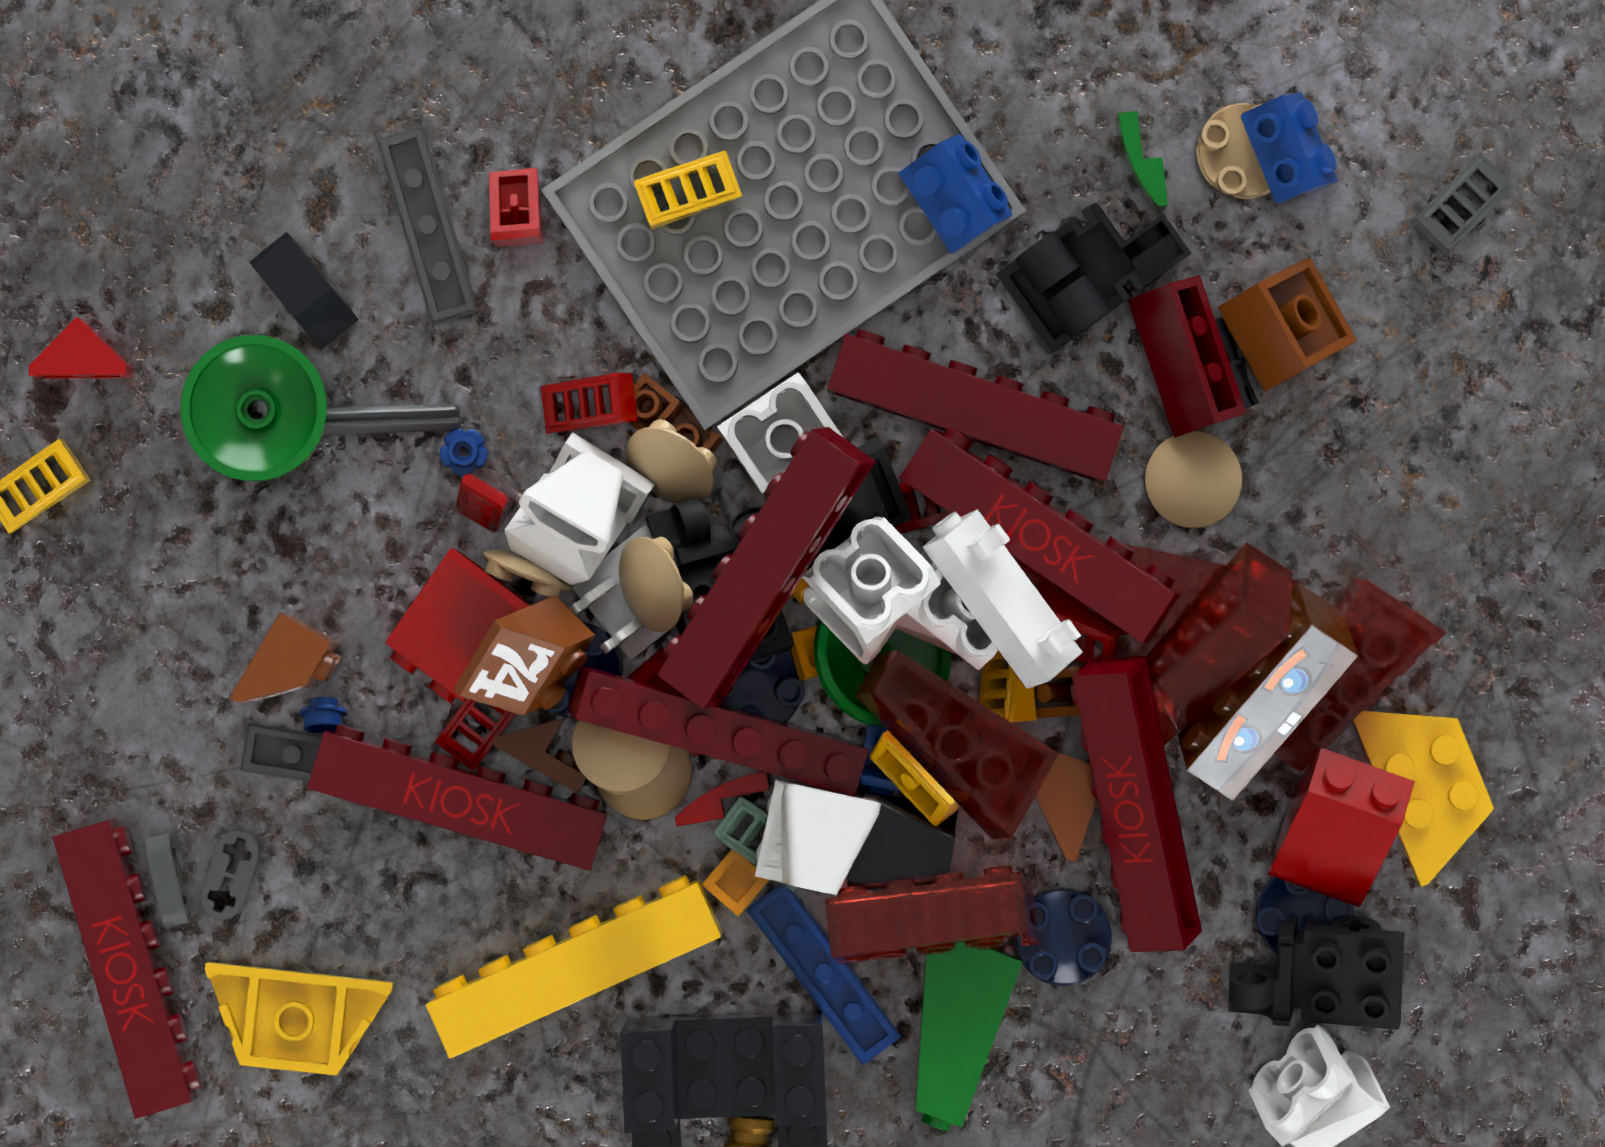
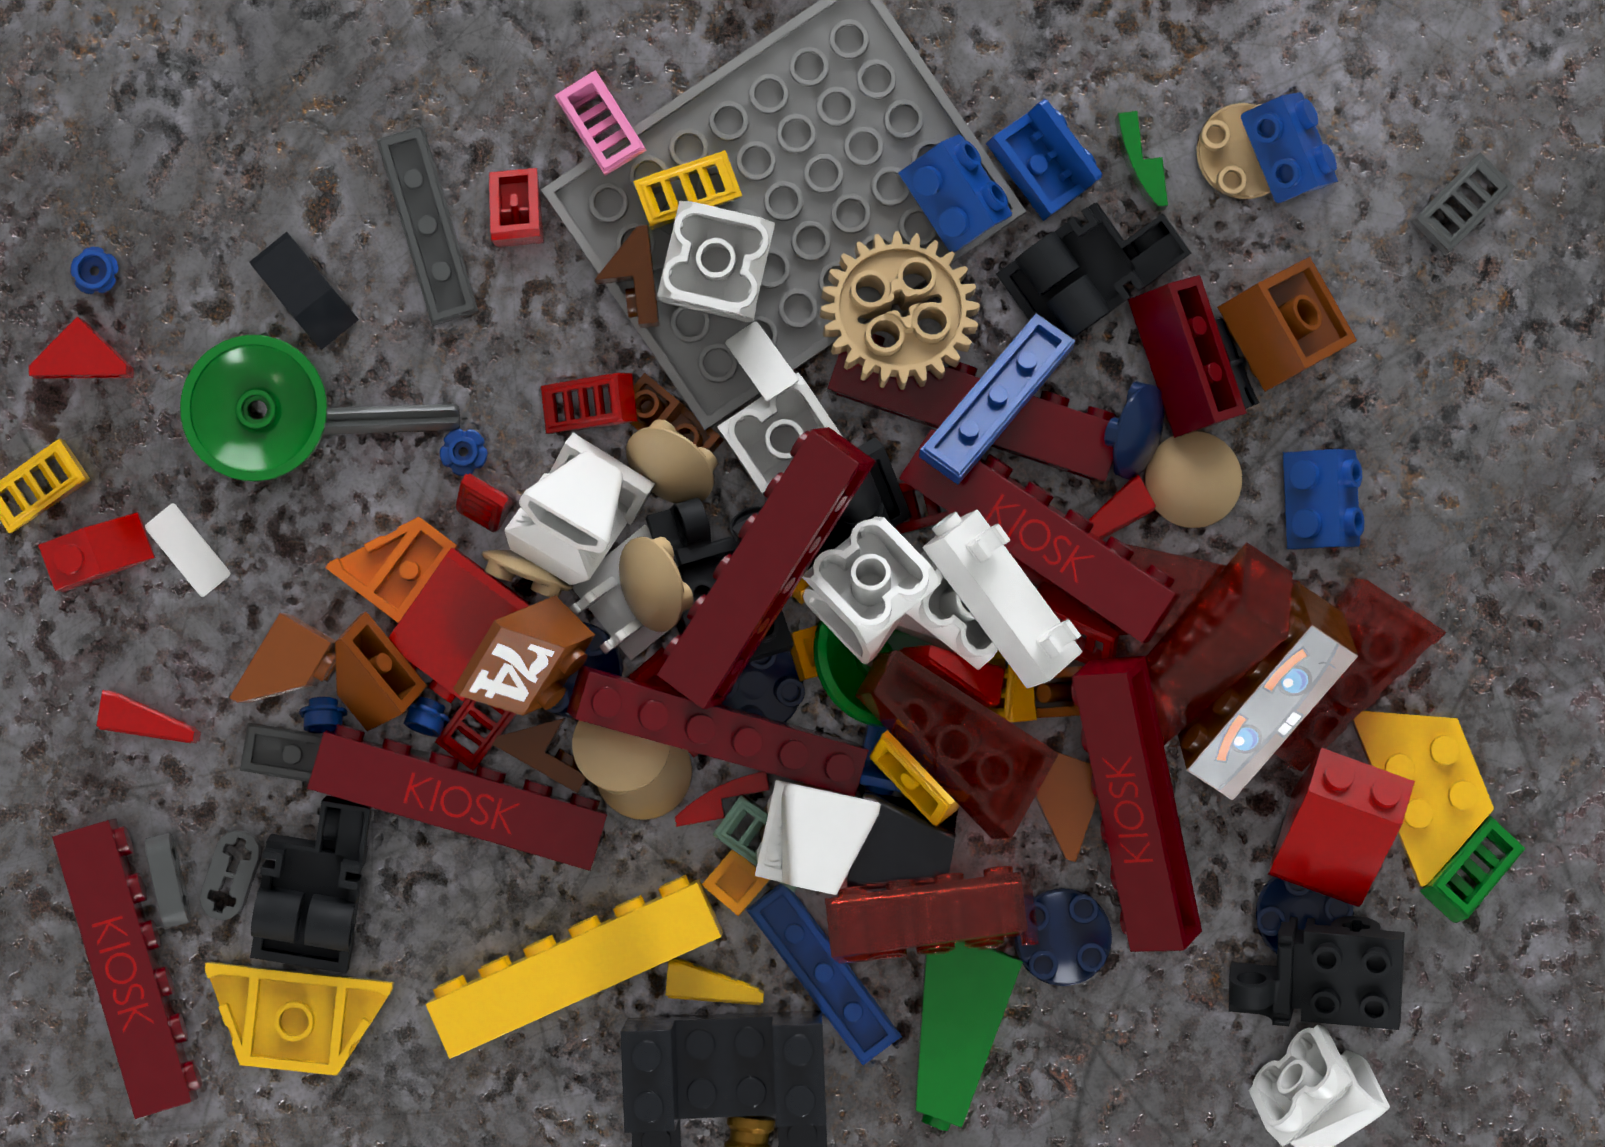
(90, 258): none -> blue plate
(96, 552): none -> red slope
(129, 716): none -> red slope
(187, 550): none -> white sticker
(308, 896): none -> black plate
(373, 674): none -> dark orange slope
(394, 566): none -> orange wing
(426, 717): none -> blue plate
(582, 93): none -> bright pink slope
(635, 263): none -> reddish brown slope
(699, 983): none -> yellow slope
(715, 261): none -> white piece
(761, 361): none -> white sticker
(914, 349): none -> tan gear
(981, 684): none -> red slope
(996, 399): none -> tile
(1045, 159): none -> blue bracket
(1123, 509): none -> red slope
(1136, 431): none -> dark blue dish
(1322, 499): none -> blue bracket
(1445, 899): none -> green slope

